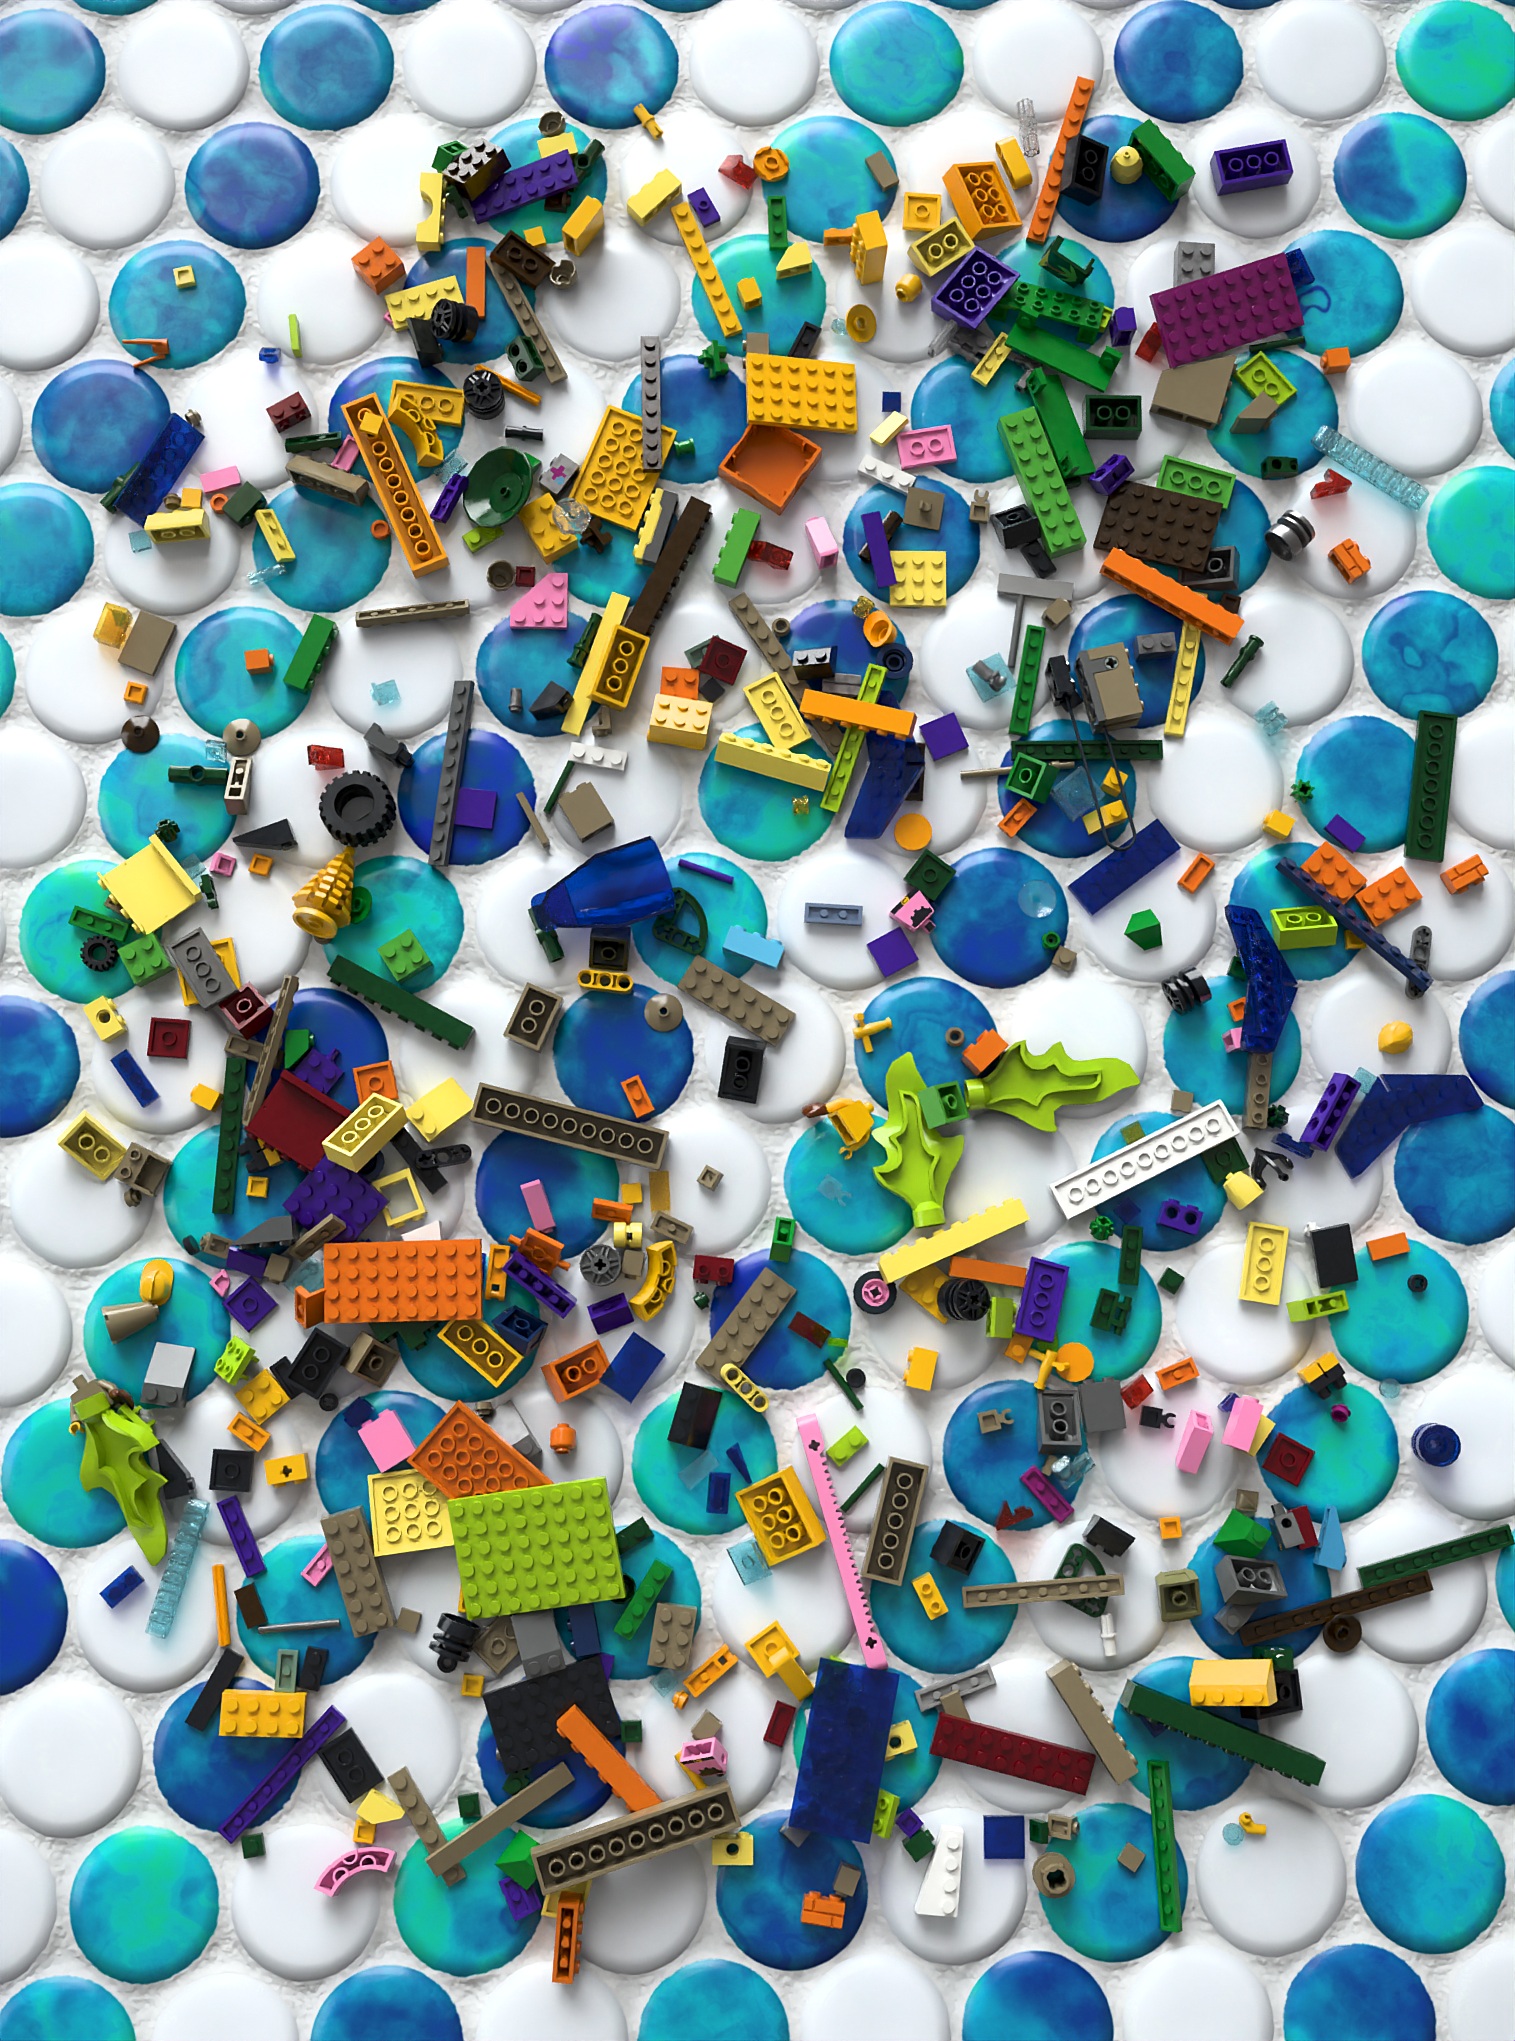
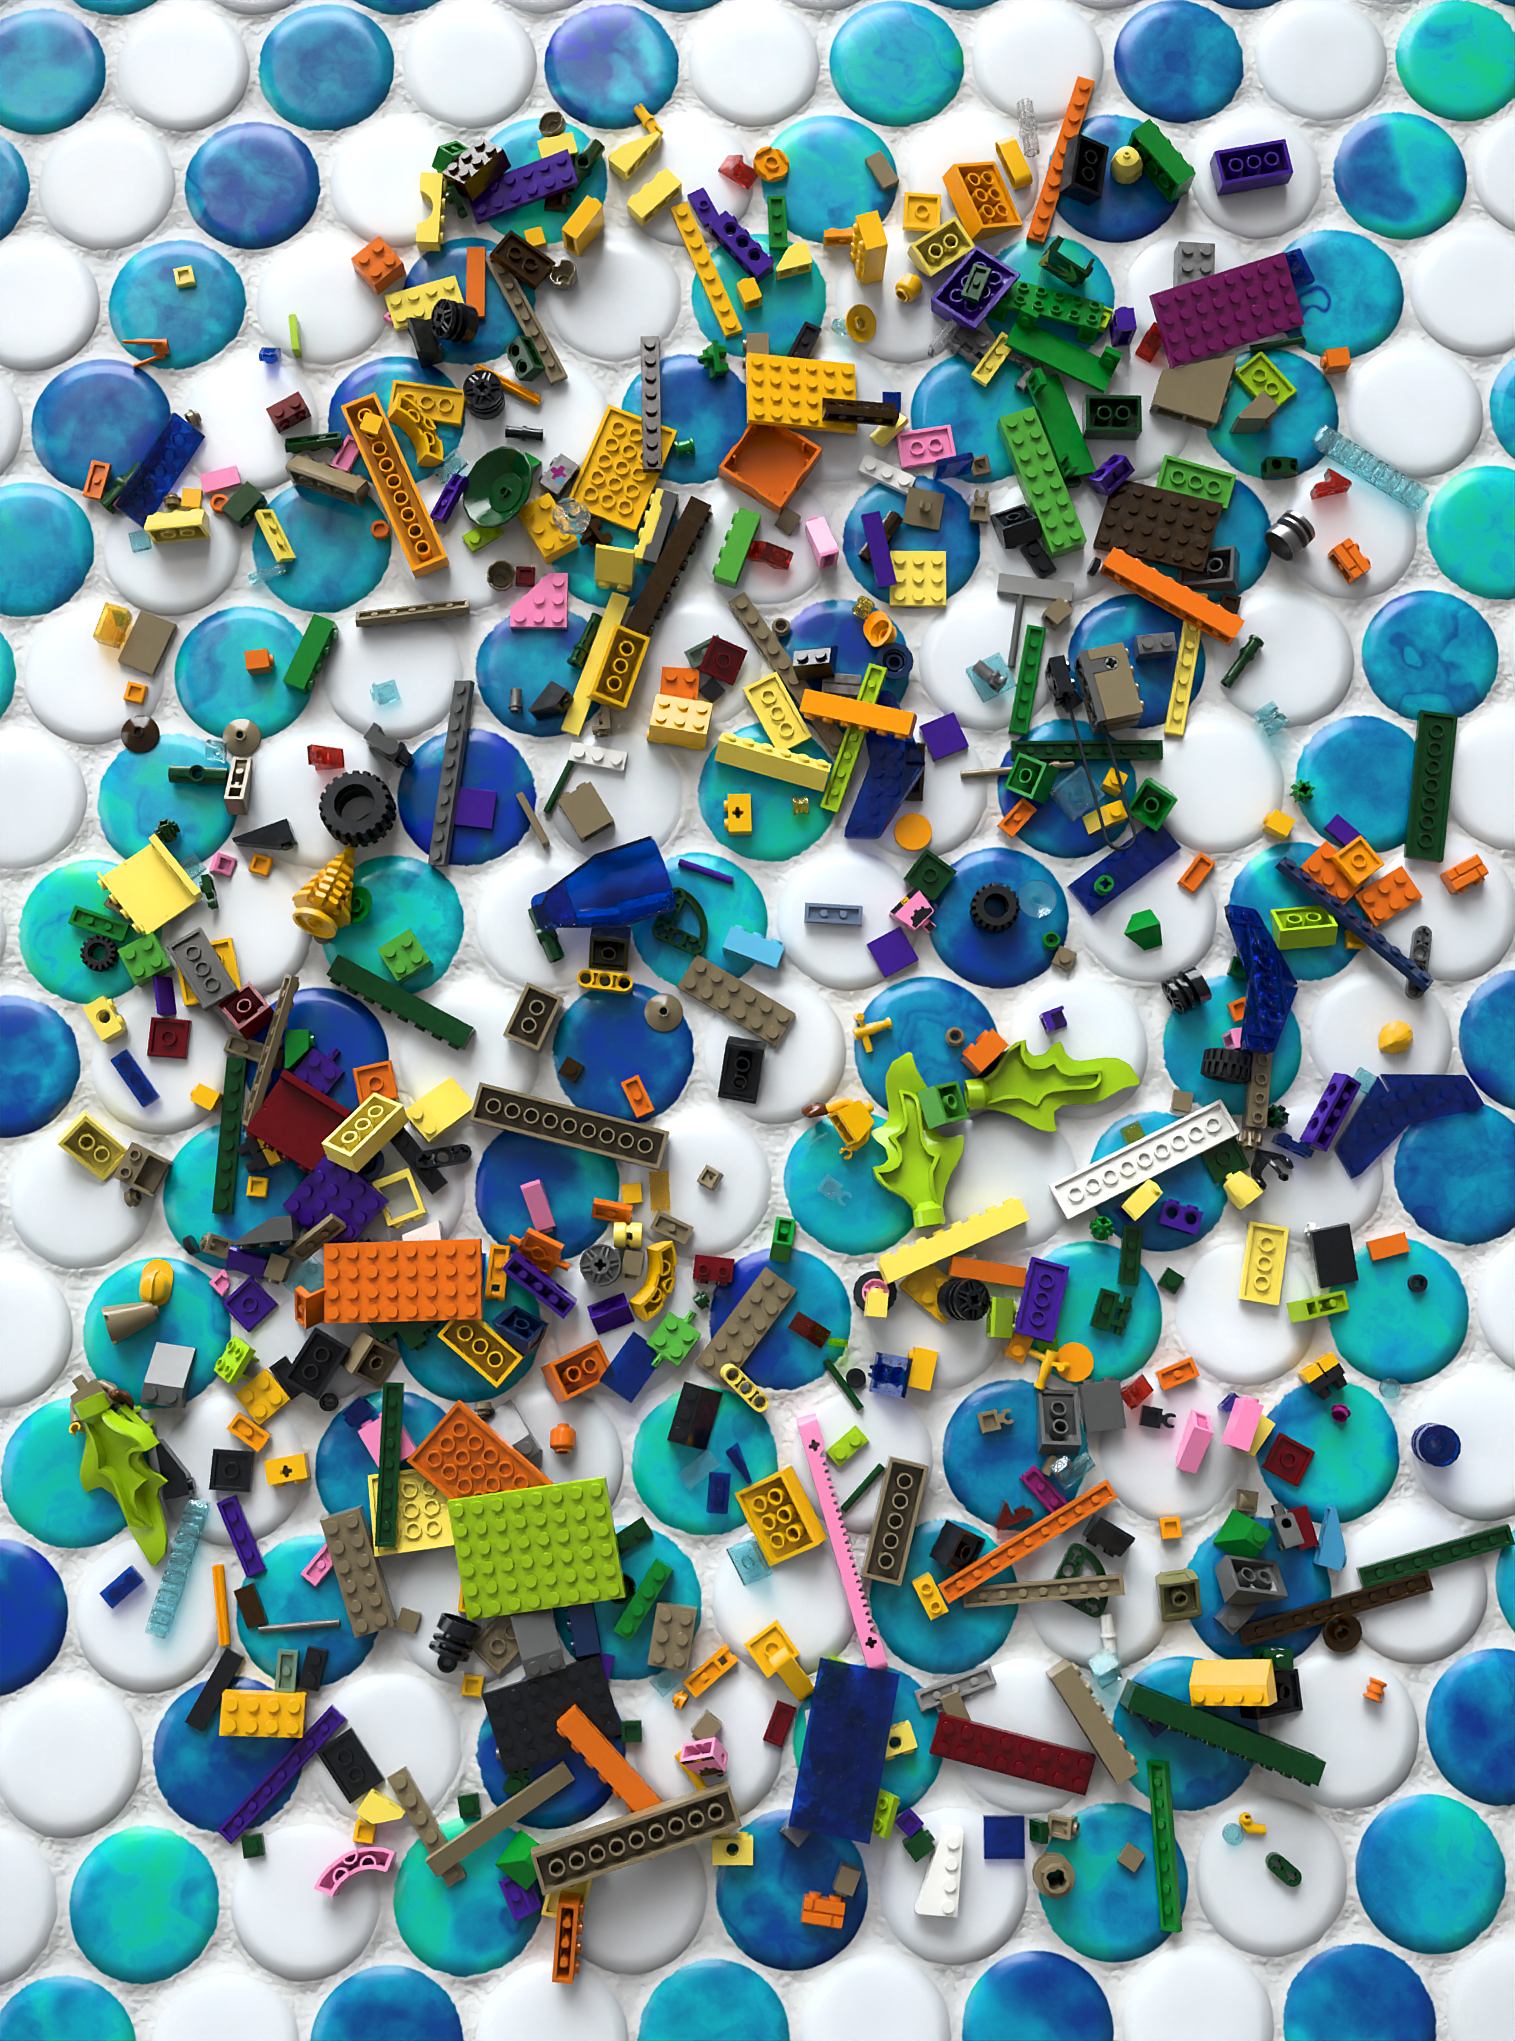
(97, 480): none -> orange plate
(164, 996): none -> dark purple slope
(389, 1464): none -> dark green plate
(571, 1069): none -> dark brown plate
(614, 568): none -> light yellow slope
(632, 155): none -> light yellow slope
(673, 1339): none -> bright green plate
(728, 223): none -> dark purple brick
(742, 804): none -> yellow brick
(788, 520): none -> dark tan slope
(859, 412): none -> dark brown fence
(876, 1303): none -> light yellow brick
(890, 1375): none -> clear blue plate
(953, 466): none -> clear blue tile
(976, 283): none -> dark green plate
(981, 466): none -> dark tan tile
(994, 892): none -> black tyre
(1027, 1541): none -> orange plate
(1053, 1019): none -> dark purple panel
(1094, 566): none -> black tile
(1105, 1668): none -> clear light blue brick
(1108, 881): none -> green bush
(1142, 1199): none -> light yellow slope
(1152, 803): none -> green slope
(1226, 1065): none -> black tyre
(1250, 1139): none -> dark tan gear
(1286, 1865): none -> dark green beam
(1357, 861): none -> light orange tile
(1375, 1690): none -> orange bush

